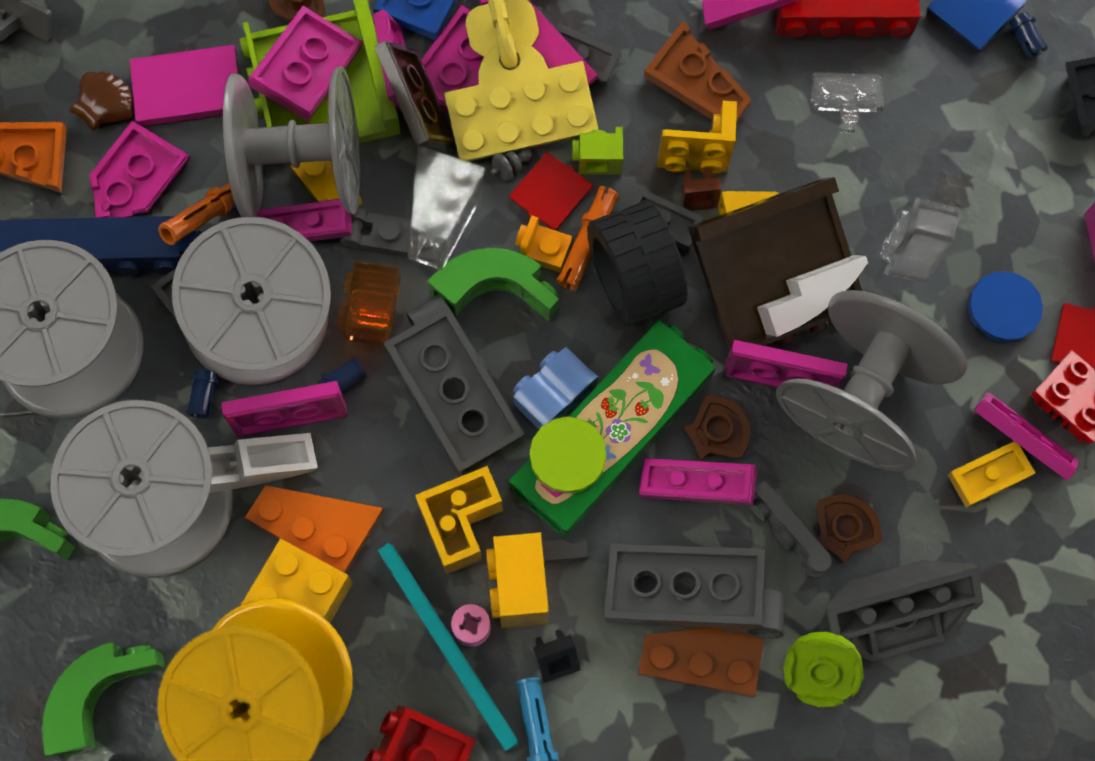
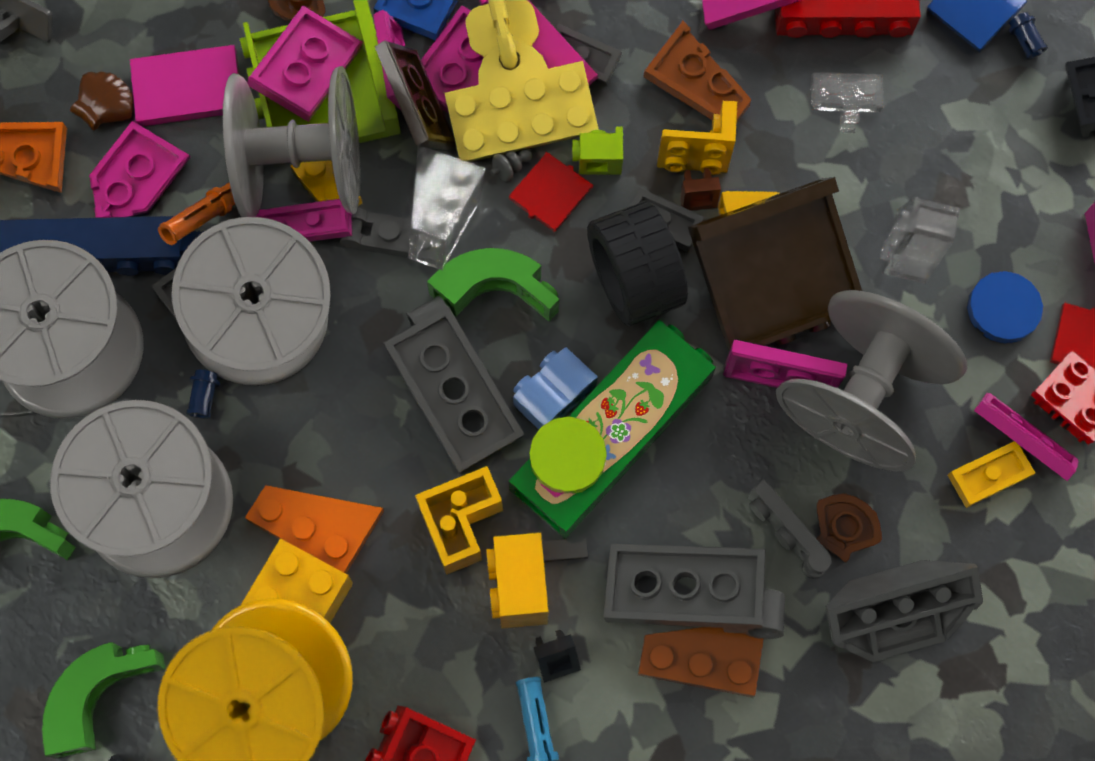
(261, 461): white slope -> none
(285, 409): dark pink tile -> none
(345, 375): dark blue pin -> none
(370, 302): clear orange brick -> none
(448, 648): teal tile -> none
(474, 632): bright pink wheel -> none
(544, 244): light orange bracket -> none
(580, 253): orange pin -> none
(698, 481): dark pink tile -> none
(720, 428): reddish brown animal -> none
(809, 295): white slope -> none
(823, 669): lime tile -> none

